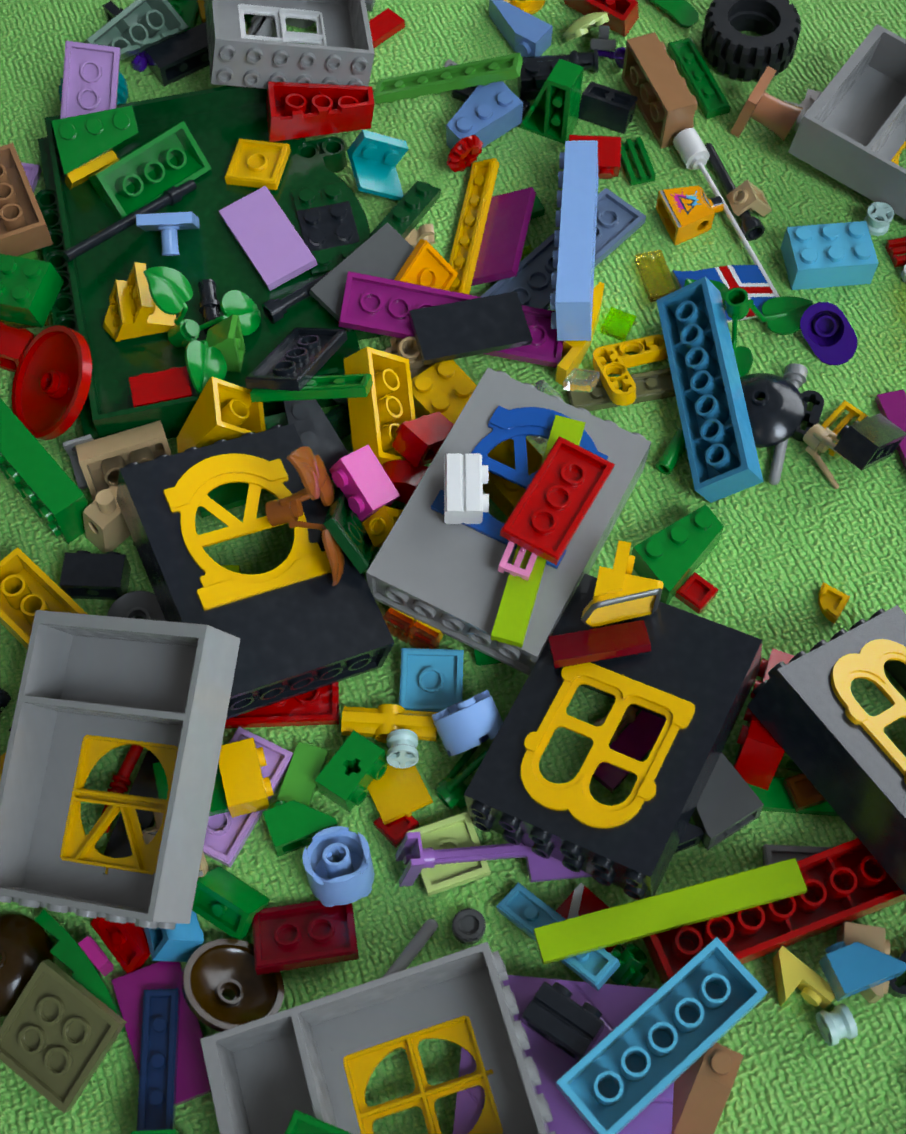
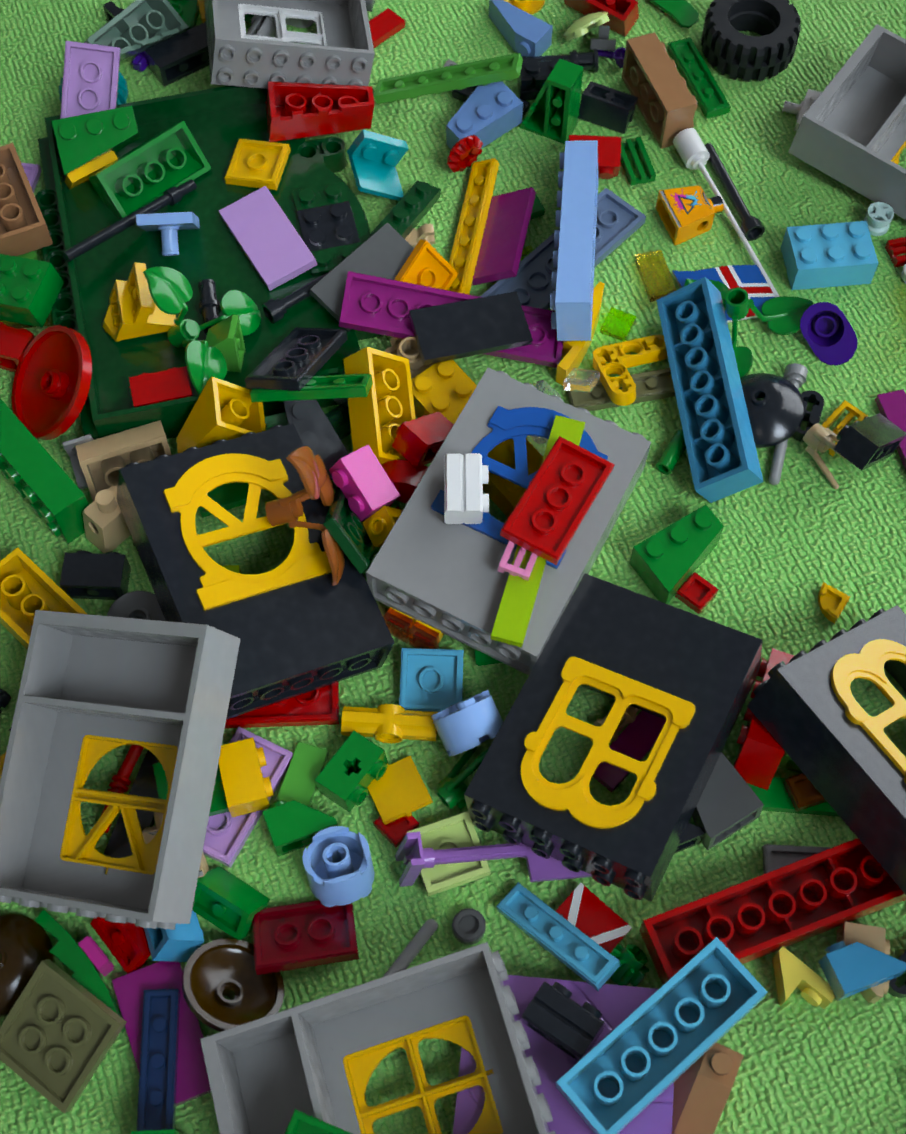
(402, 748): light aqua wheel -> none
(599, 644): dark red tile -> none
(621, 594): yellow piece -> none
(669, 911): lime tile -> none
(747, 197): tan bracket -> none
(767, 109): nougat plant -> none
(836, 1024): light aqua wheel -> none

